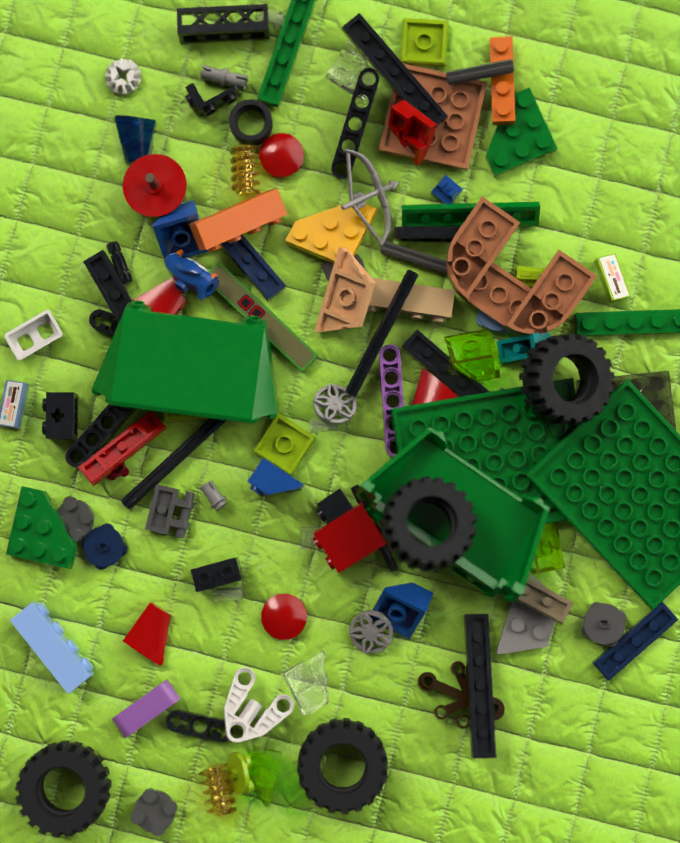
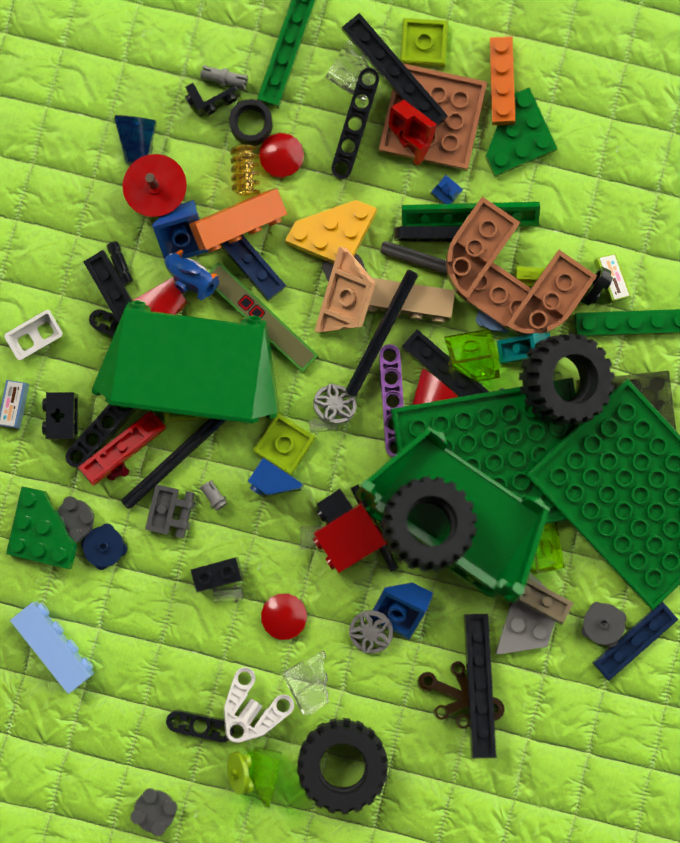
(38, 807): black tyre -> none
(121, 86): white gear -> none
(146, 708): medium lavender beam -> none
(150, 633): red slope -> none
(217, 789): clear yellow piece -> none
(223, 31): black fence -> none
(274, 18): clear pin -> none
(360, 199): light grey piece -> none
(480, 72): dark grey axle -> none
(601, 282): none -> black plate

